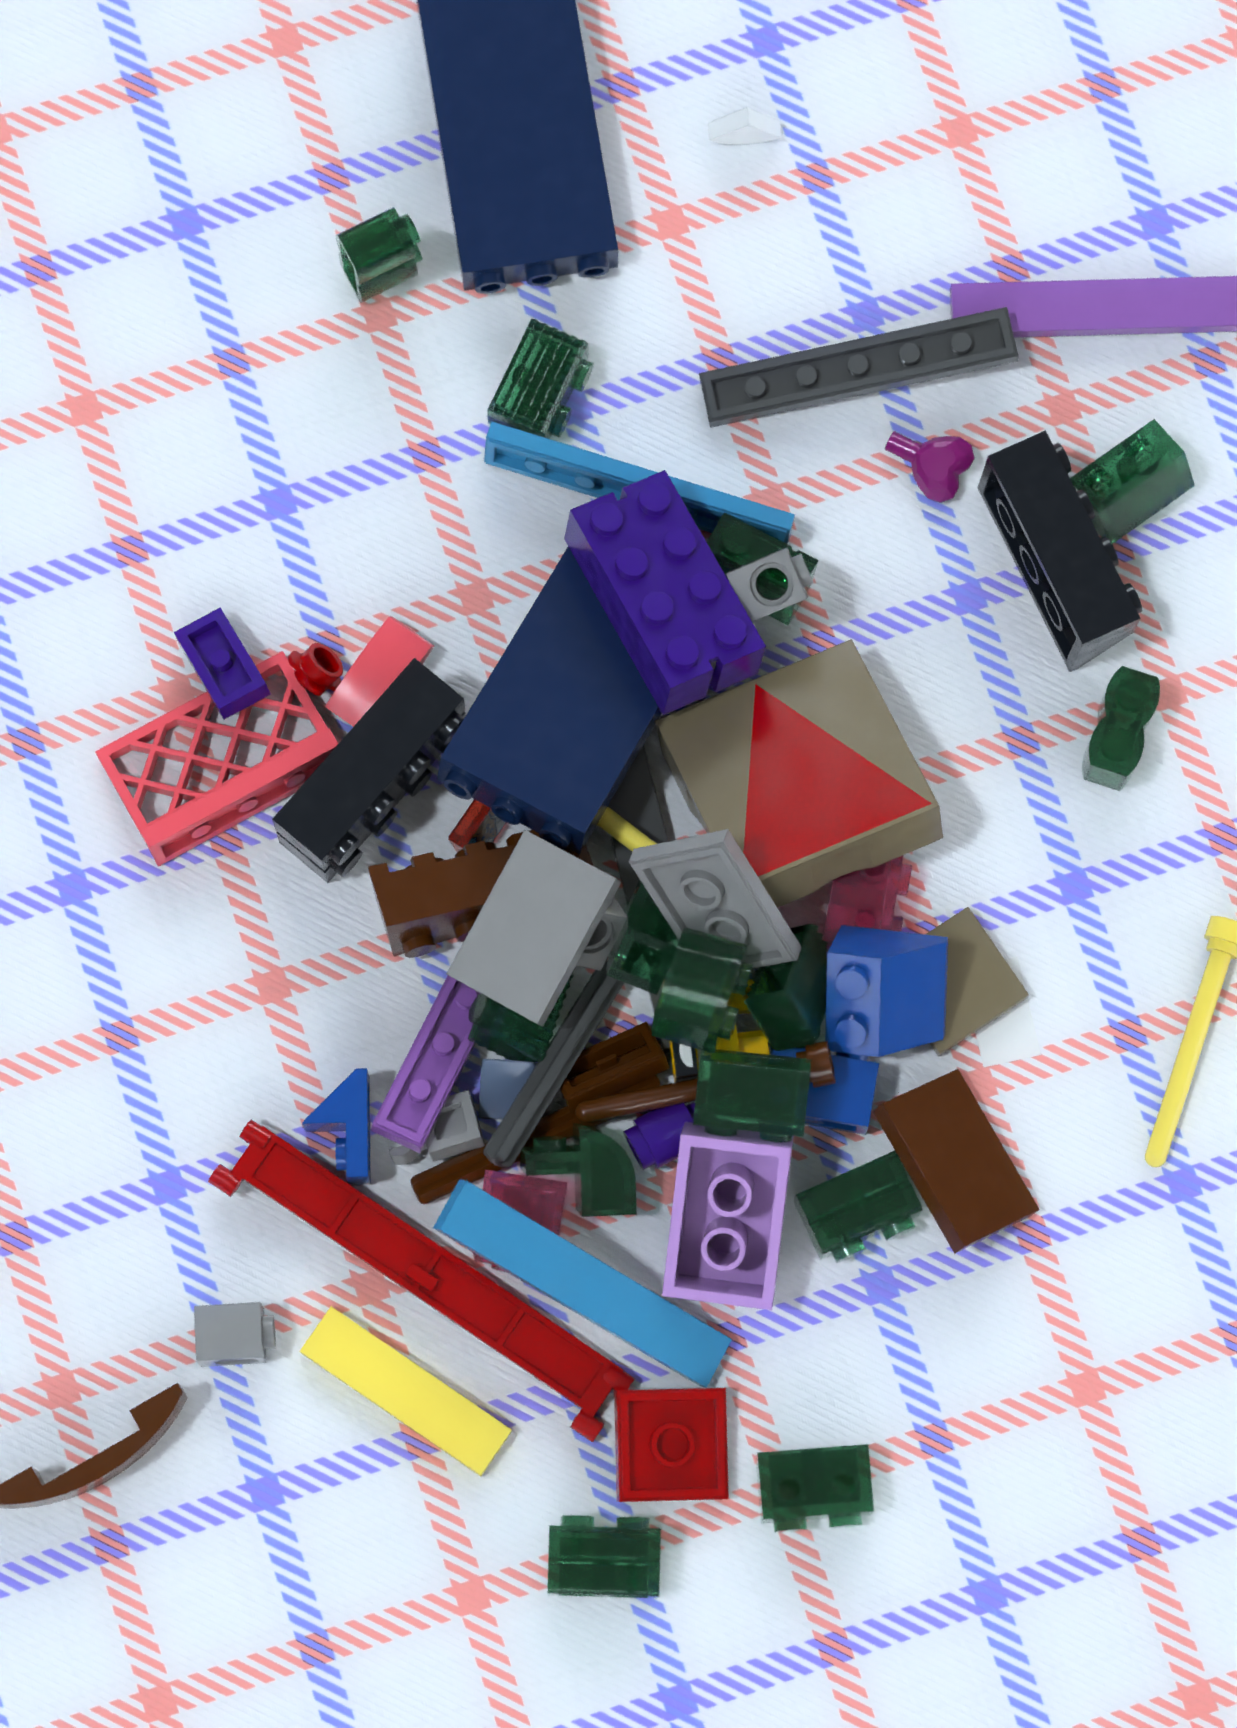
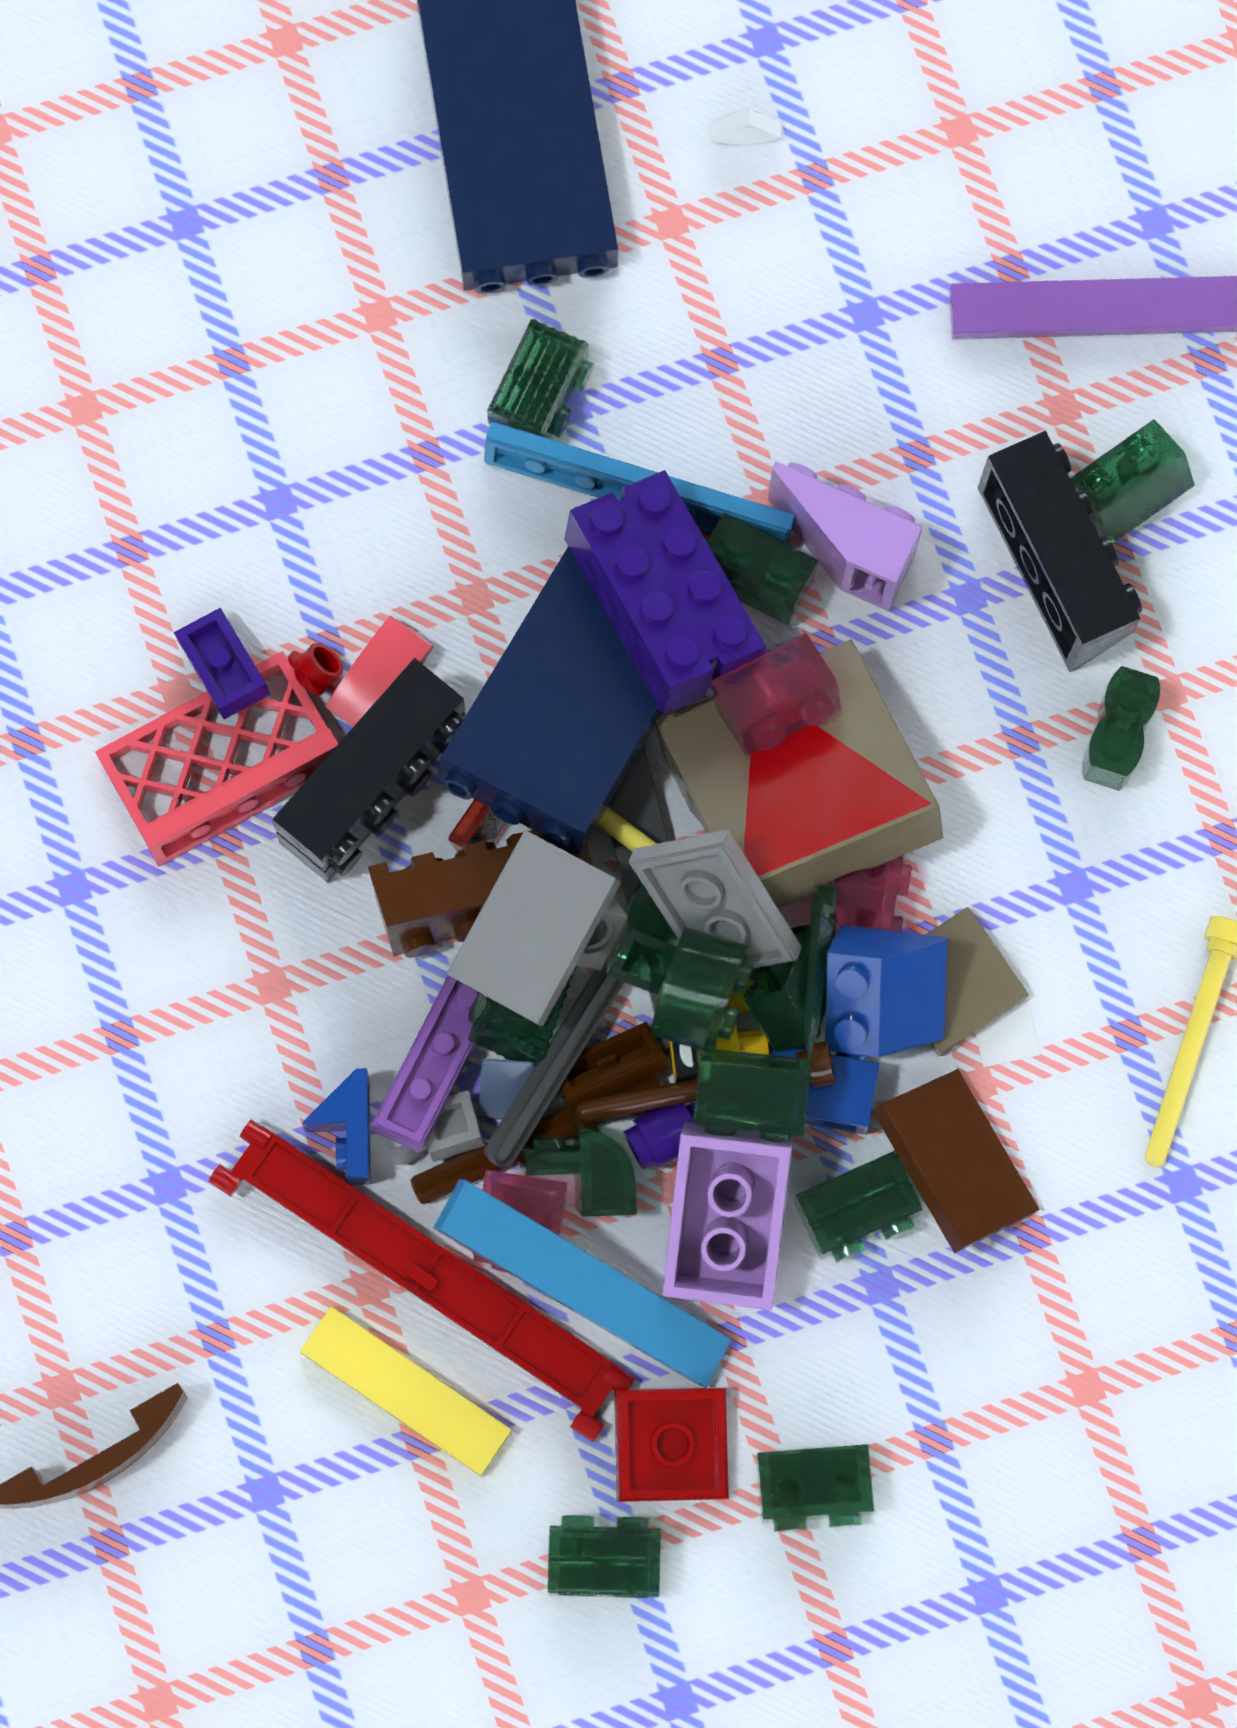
(233, 1334): light grey brick -> none
(379, 253): clear green brick -> none
(745, 583): light grey brick -> none
(776, 695): none -> clear pink brick
(822, 935): none -> clear green bar
(855, 541): none -> lavender slope
(858, 367): dark grey tile -> none
(934, 463): magenta rock -> none

